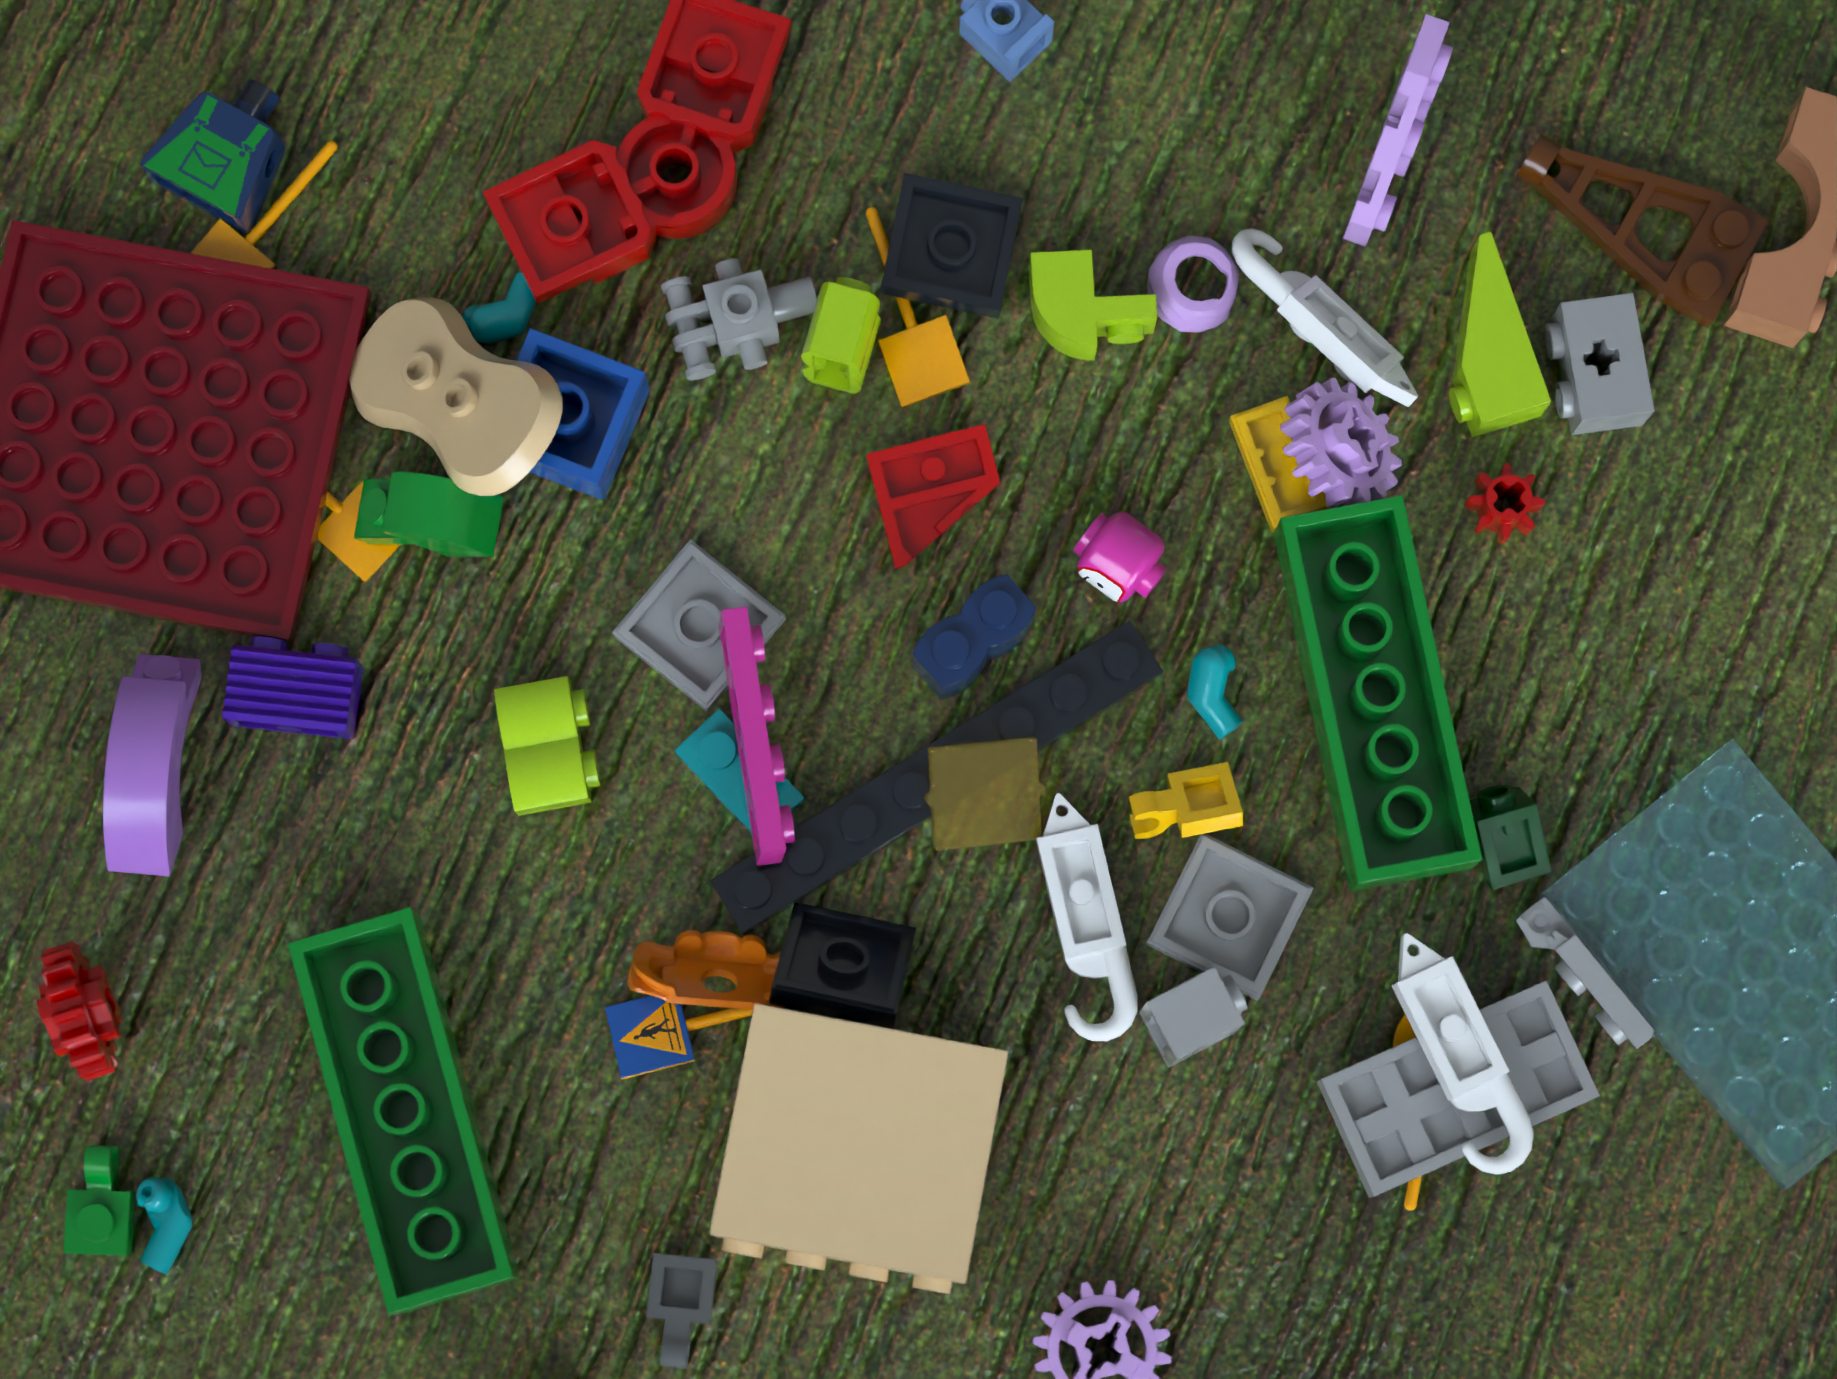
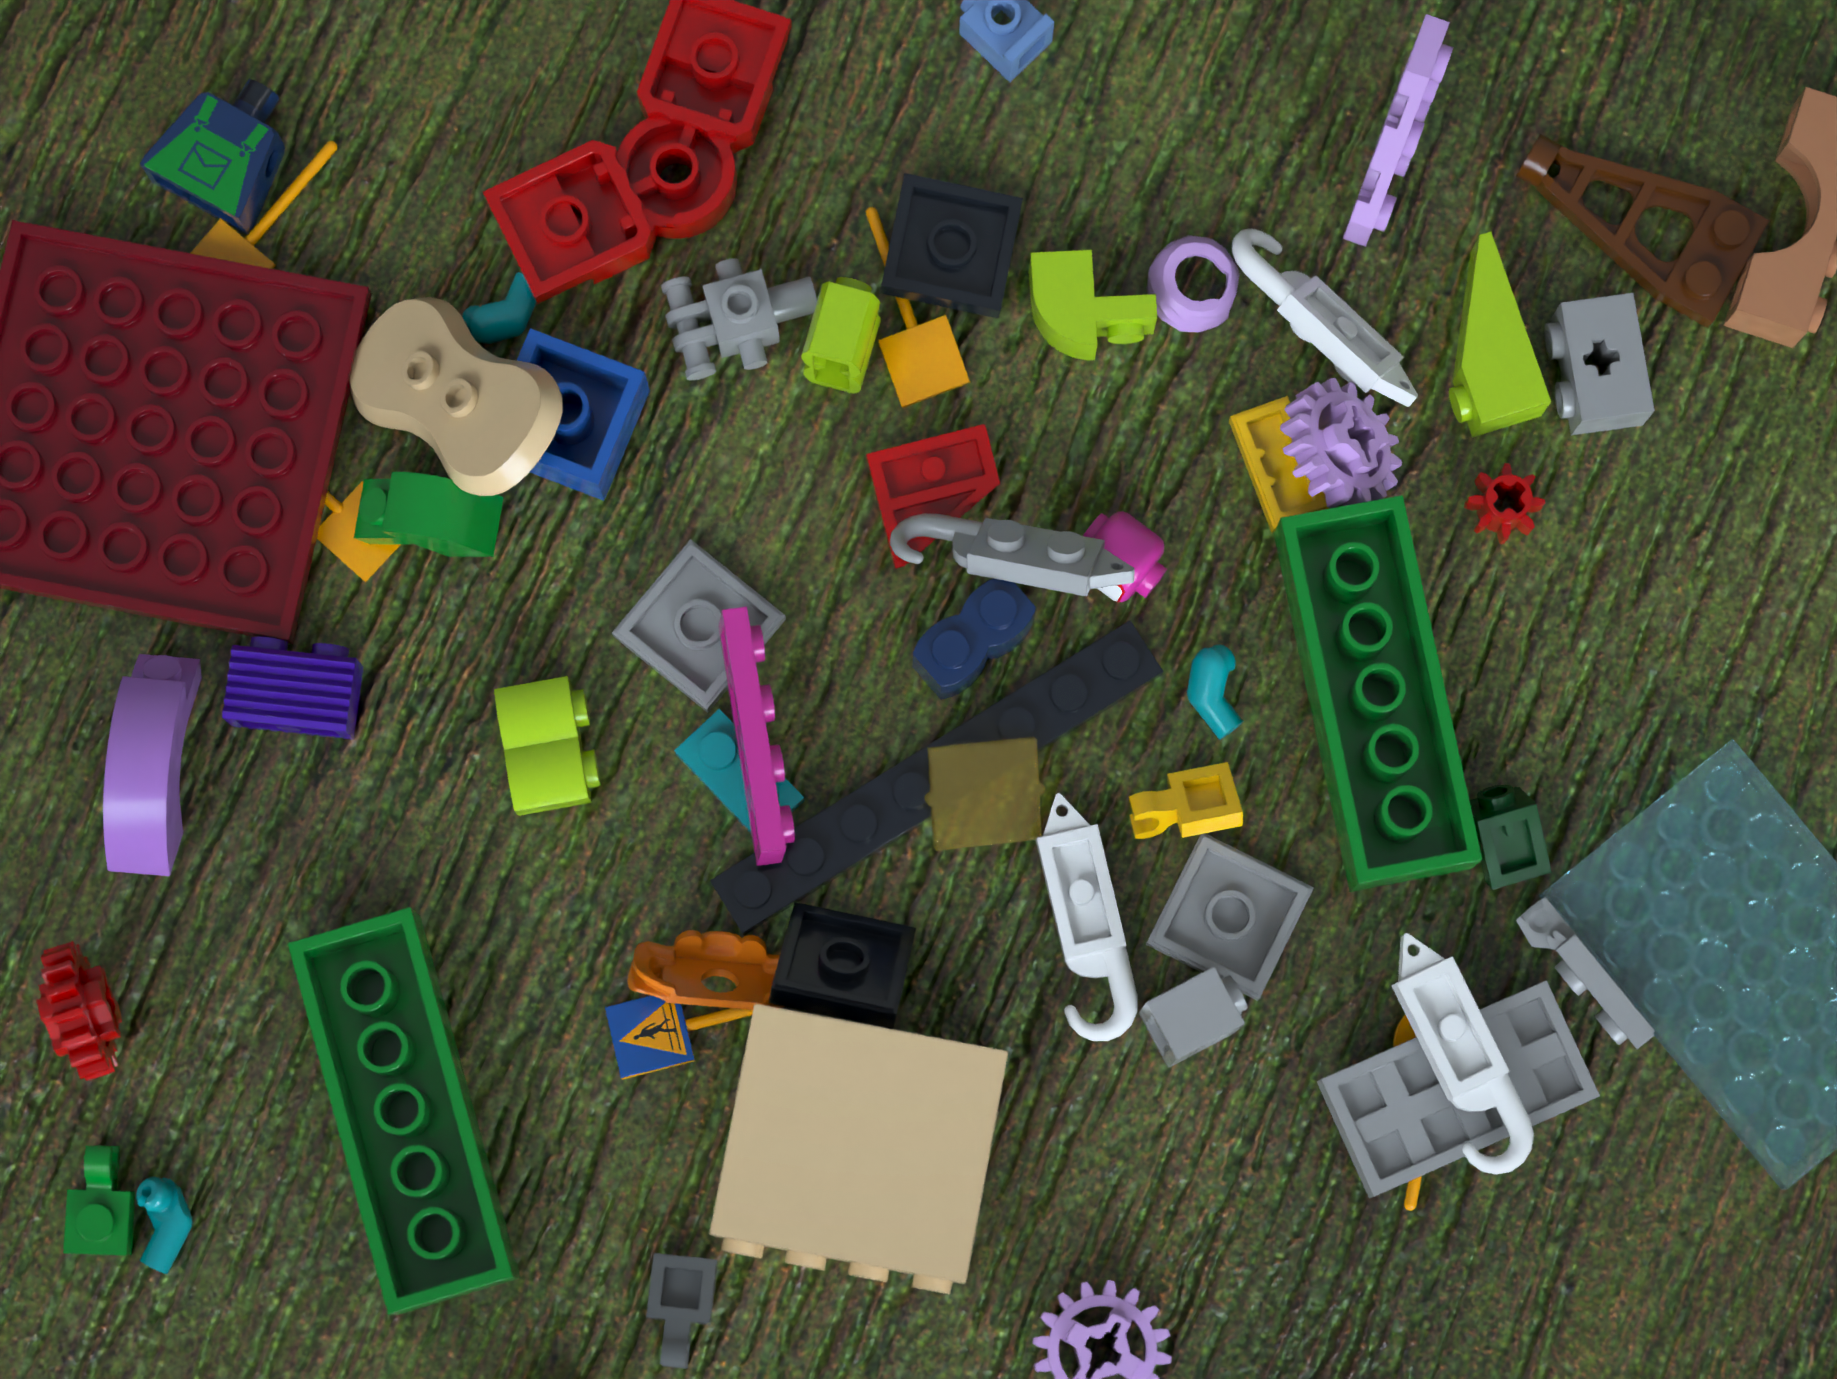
(1017, 552): none -> light grey plate

